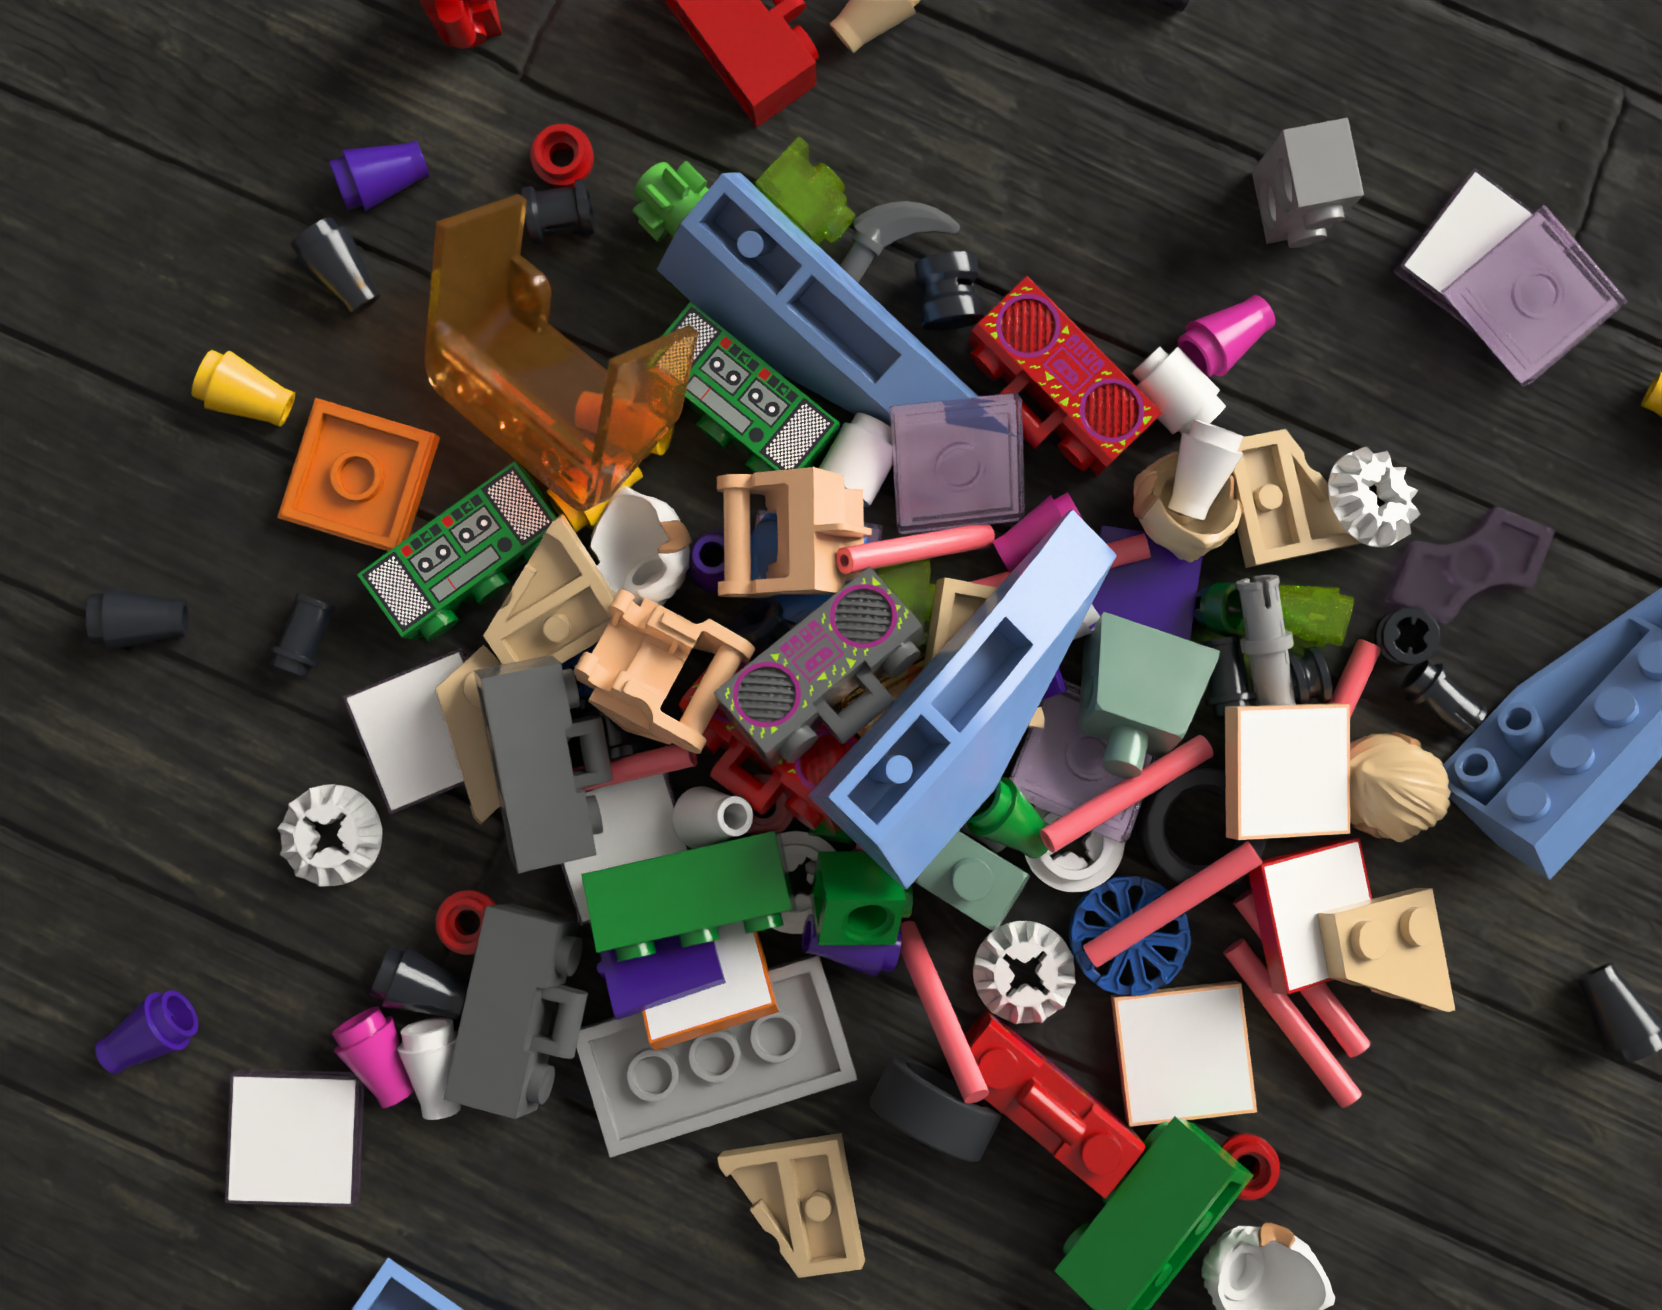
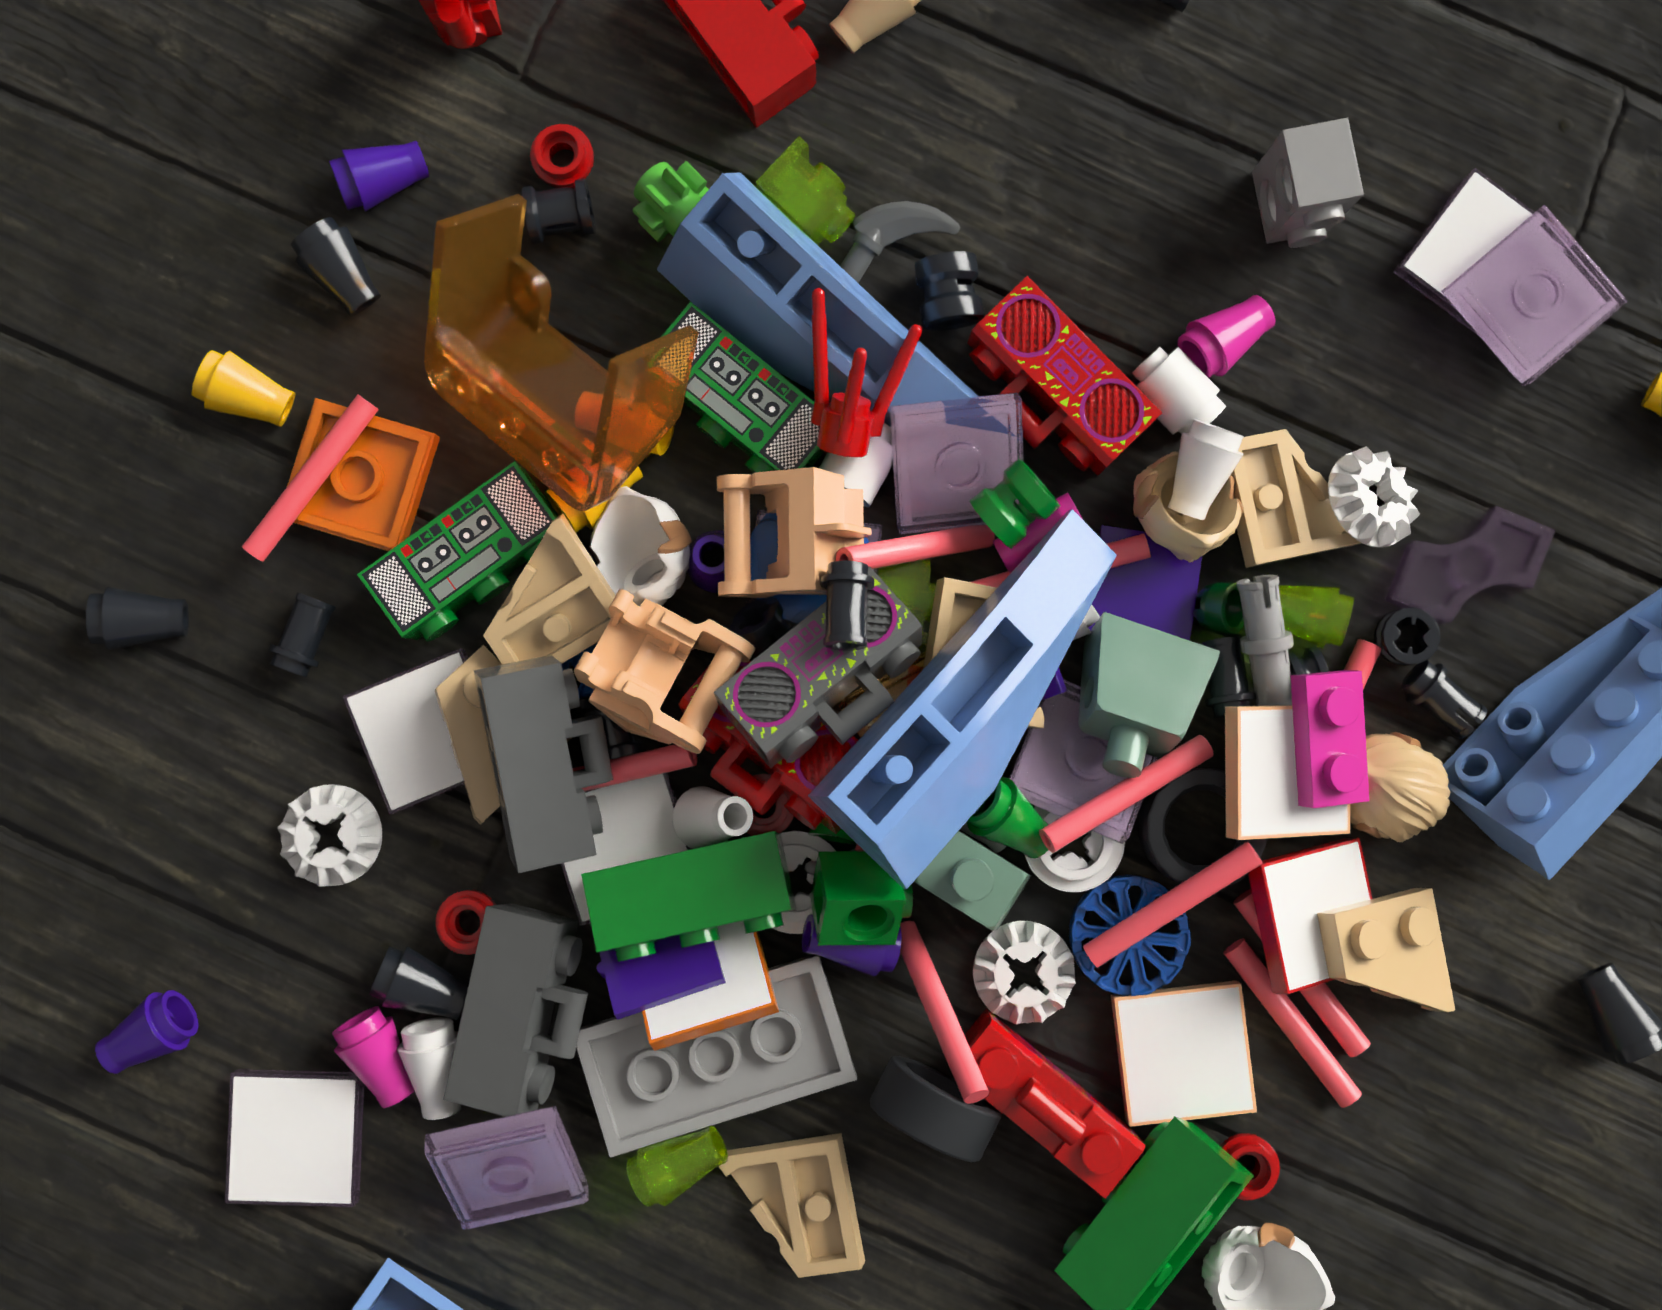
(310, 478): none -> coral piece
(507, 1167): none -> clear purple tile
(674, 1165): none -> clear neon green cone
(846, 605): none -> black pin
(847, 420): none -> red plant
(1001, 511): none -> green wheel
(1330, 738): none -> dark pink plate

